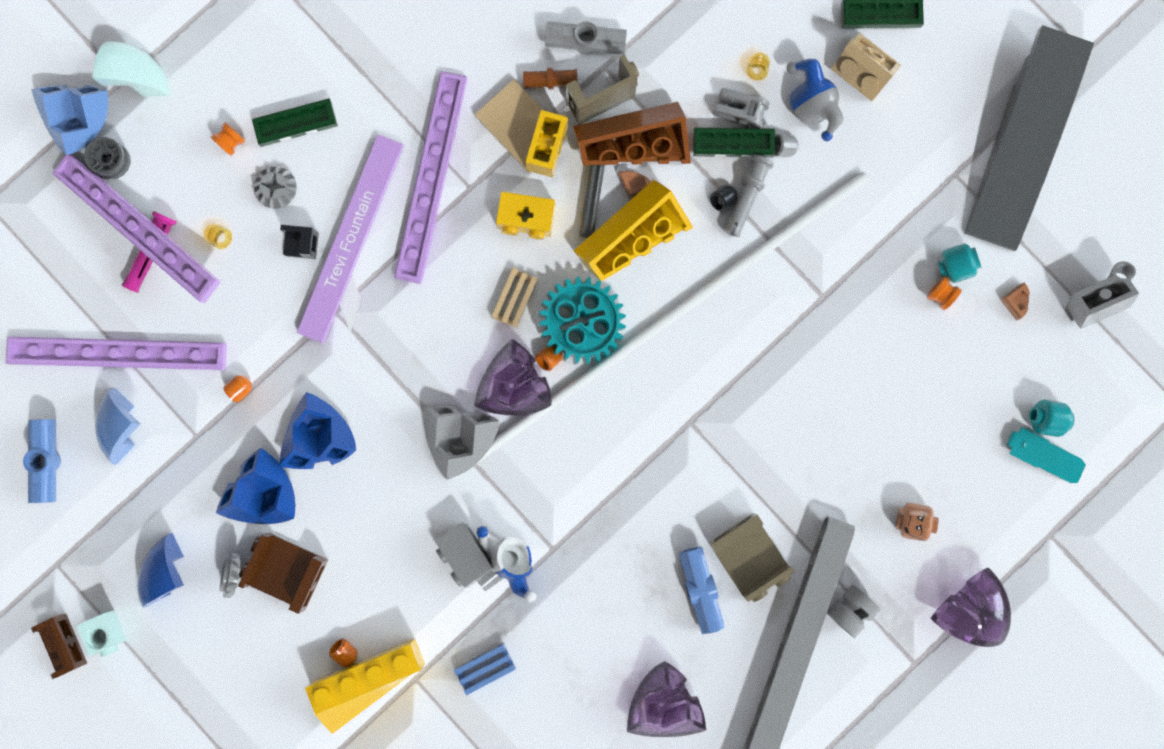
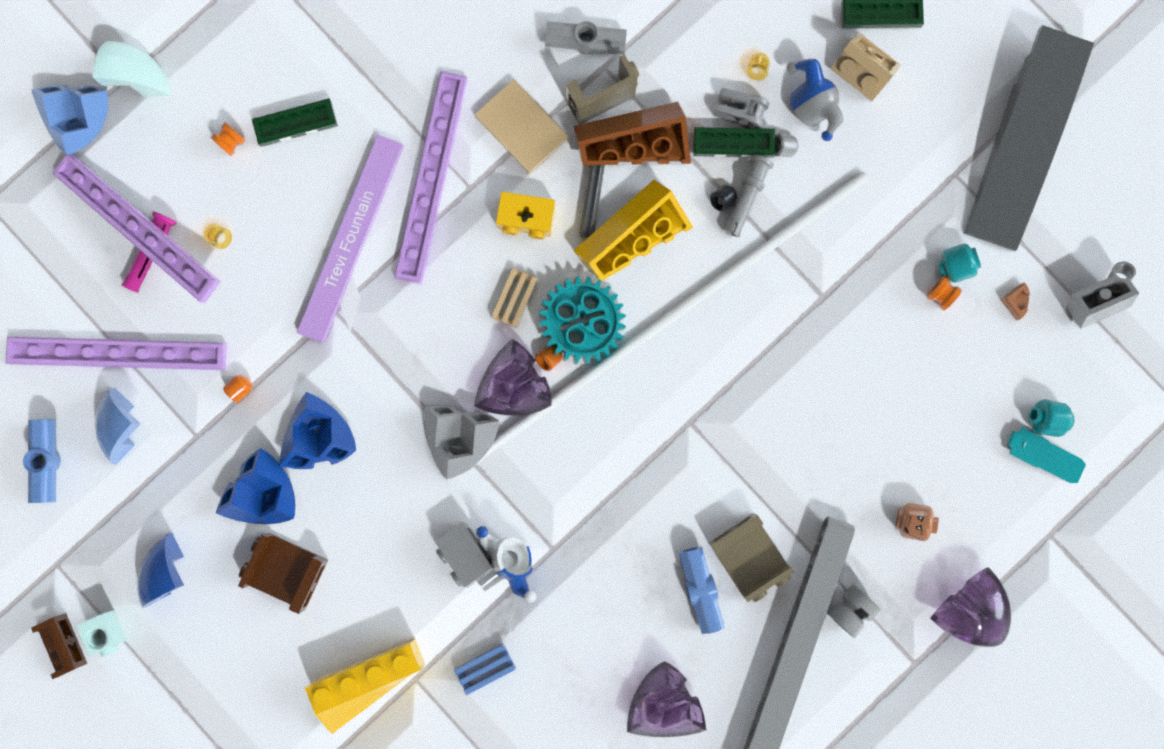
(97, 152): dark grey wheel -> none
(230, 575): light grey gear -> none
(280, 197): light grey gear -> none
(300, 241): black panel -> none
(343, 653): orange piece -> none
(547, 143): yellow brick -> none
(549, 78): dark orange pin -> none
(633, 182): nougat tile -> none

